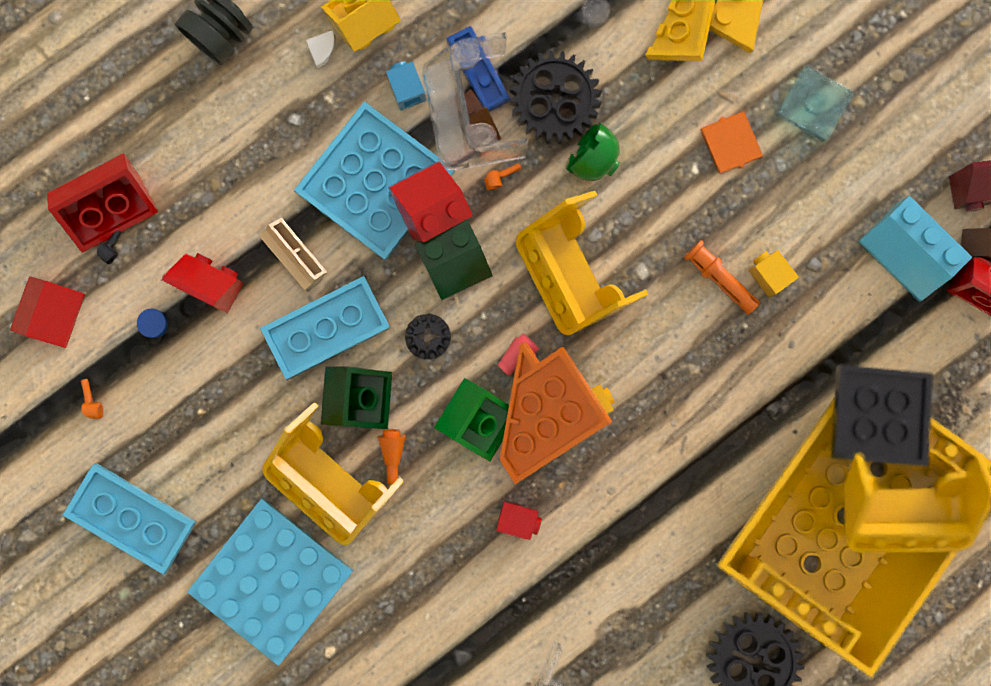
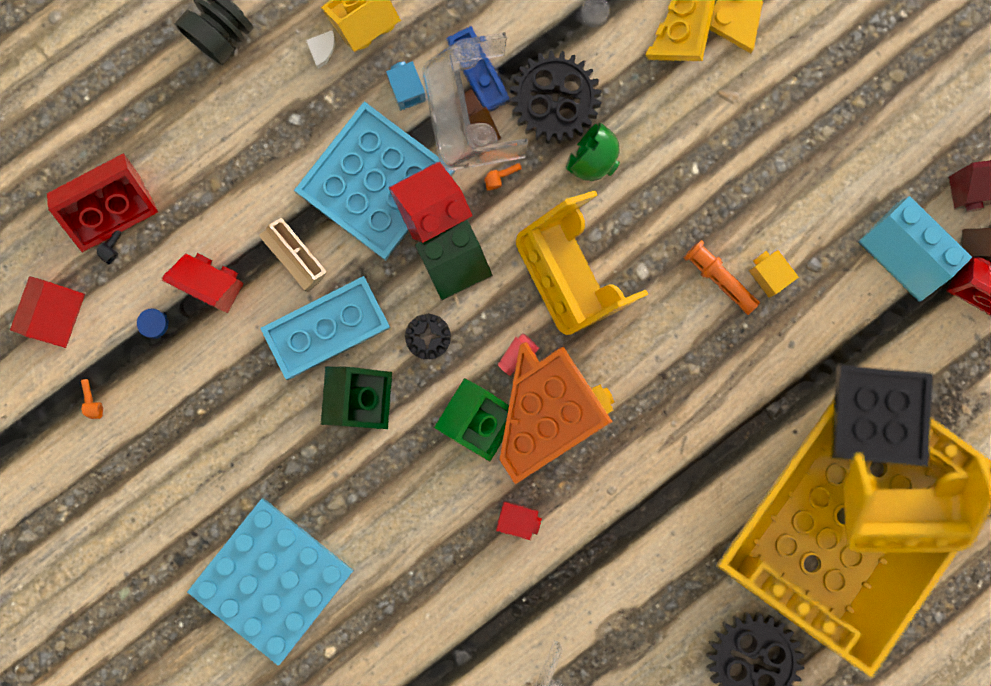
(129, 518): medium azure plate -> none
(322, 485): yellow windscreen -> none
(392, 446): orange cone -> none
(731, 142): orange piece -> none
(815, 103): clear light blue plate -> none

